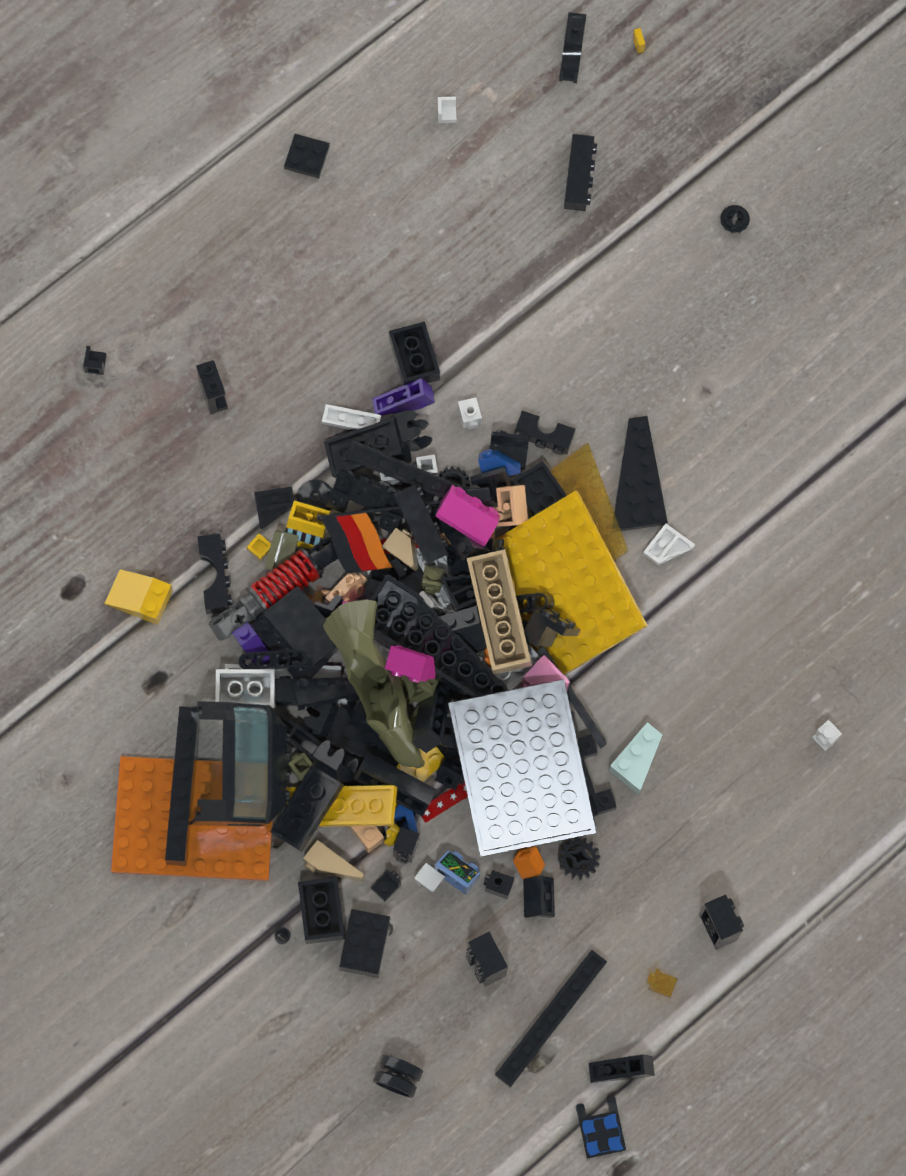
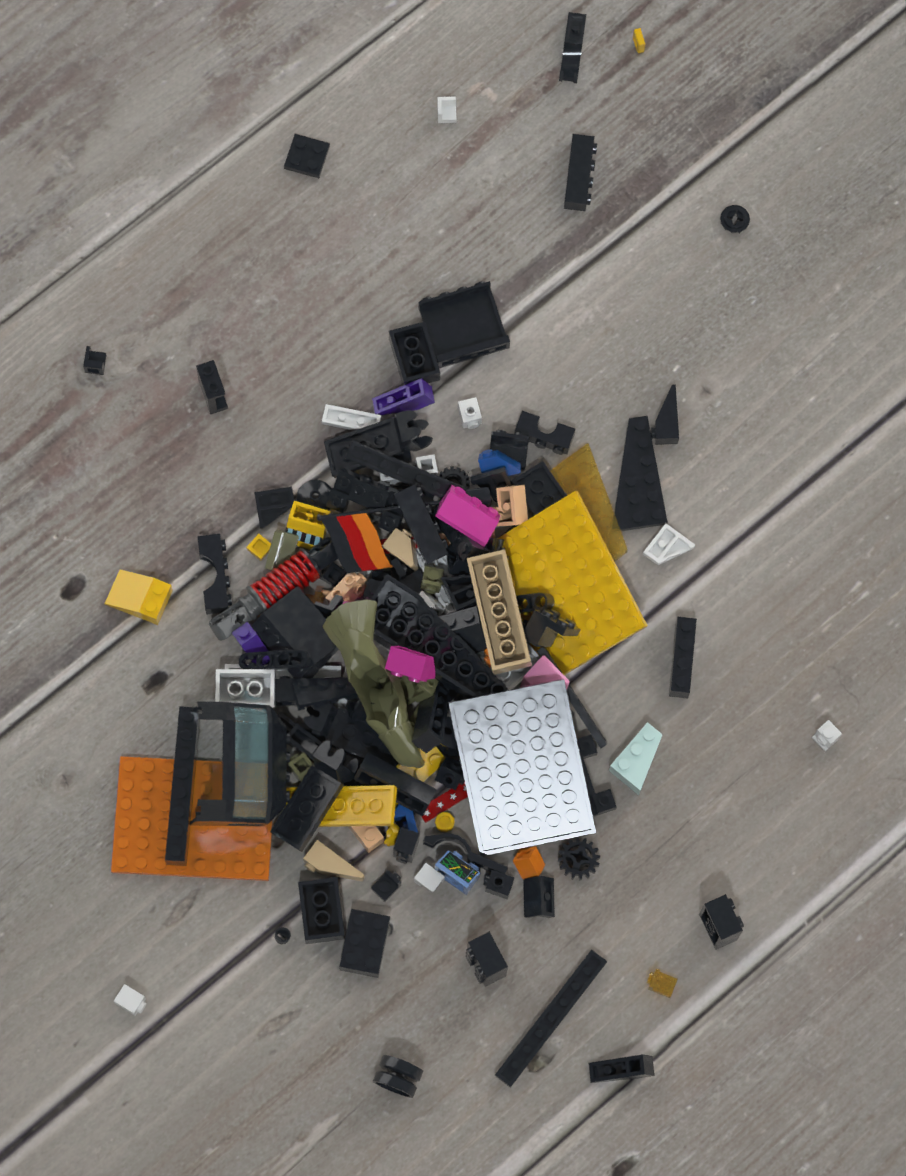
(130, 1000): none -> white brick
(333, 574): none -> black slope
(444, 822): none -> yellow tile
(463, 324): none -> black panel
(481, 862): none -> black piece
(601, 1132): black flag -> none
(666, 425): none -> black slope
(683, 657): none -> black arch

